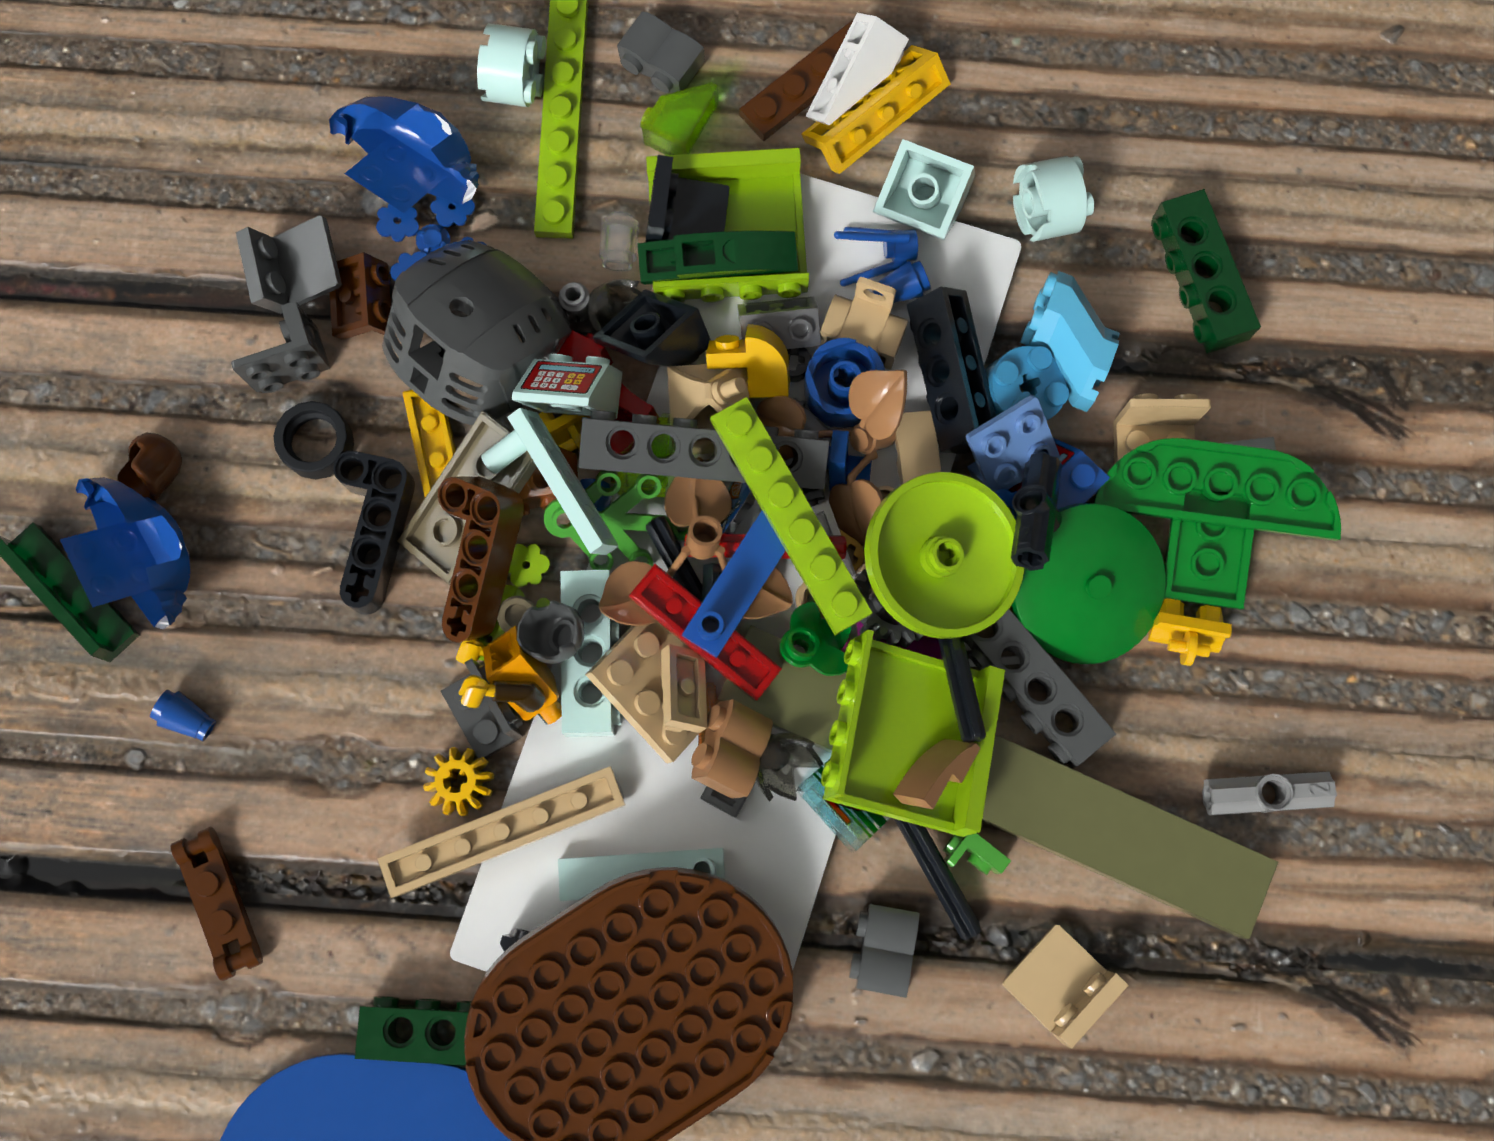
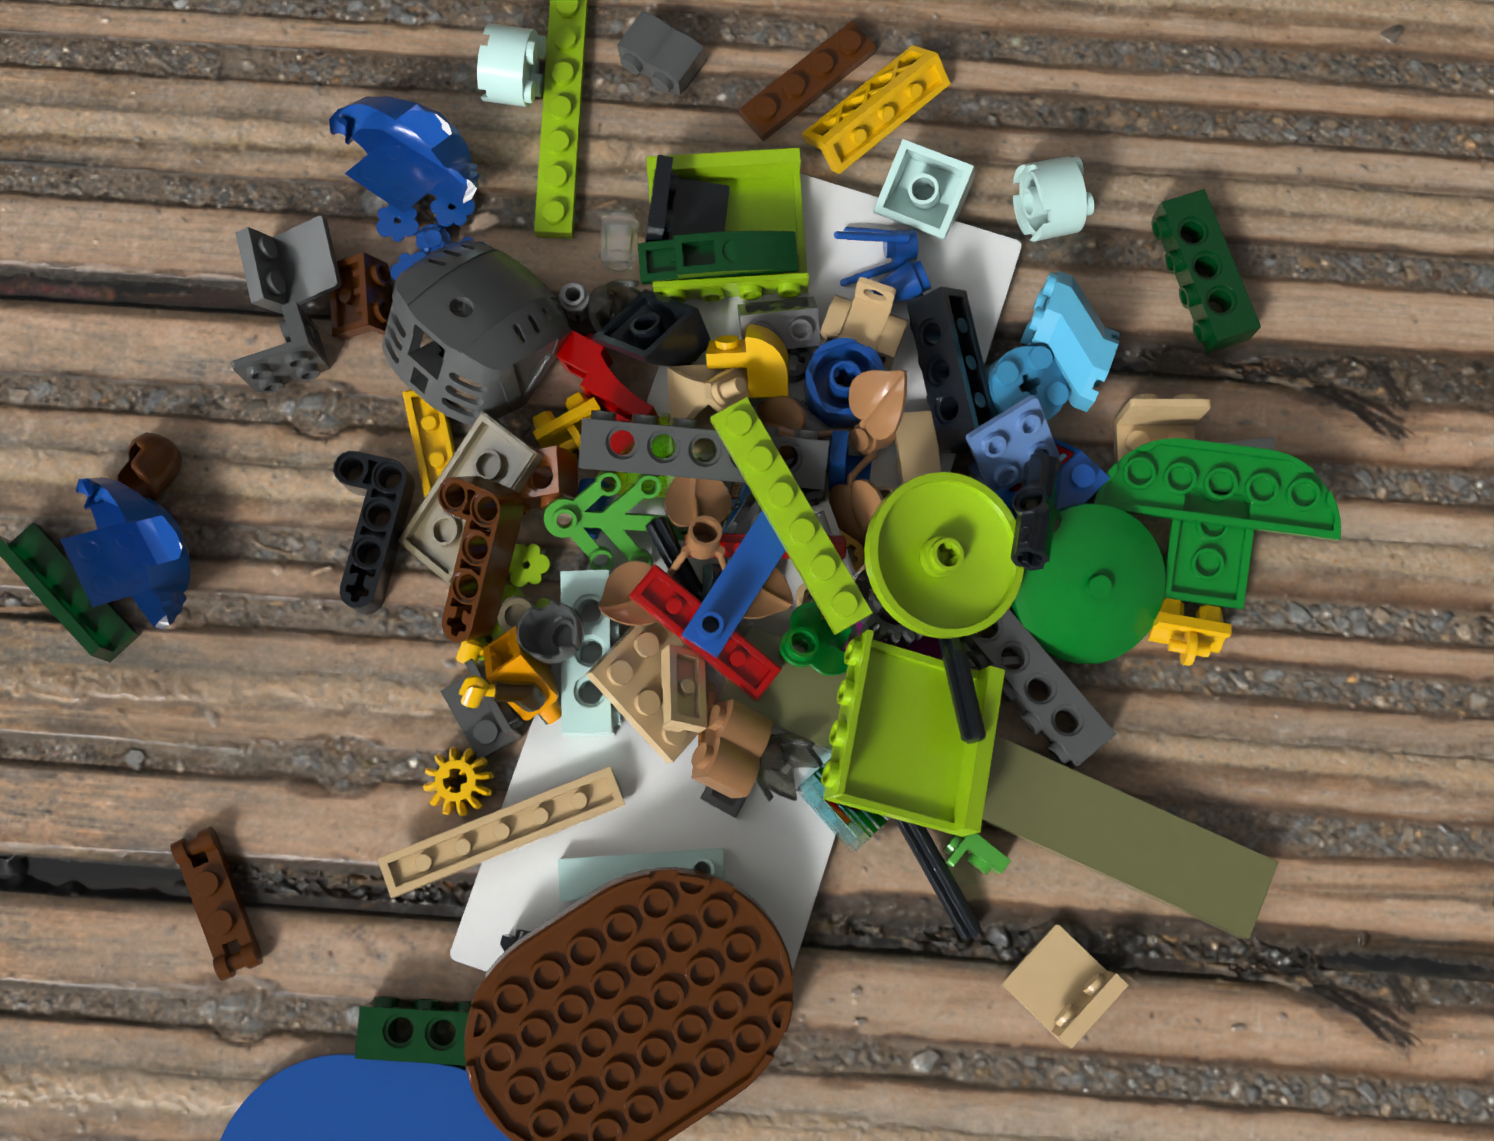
(182, 716): blue cone -> none
(291, 422): black tyre -> none
(534, 437): light aqua piece -> none
(570, 386): light aqua slope -> none
(679, 119): clear neon green slope -> none
(861, 63): white slope -> none
(886, 950): dark grey brick -> none
(931, 772): medium nougat slope -> none
(1292, 793): light grey piece -> none

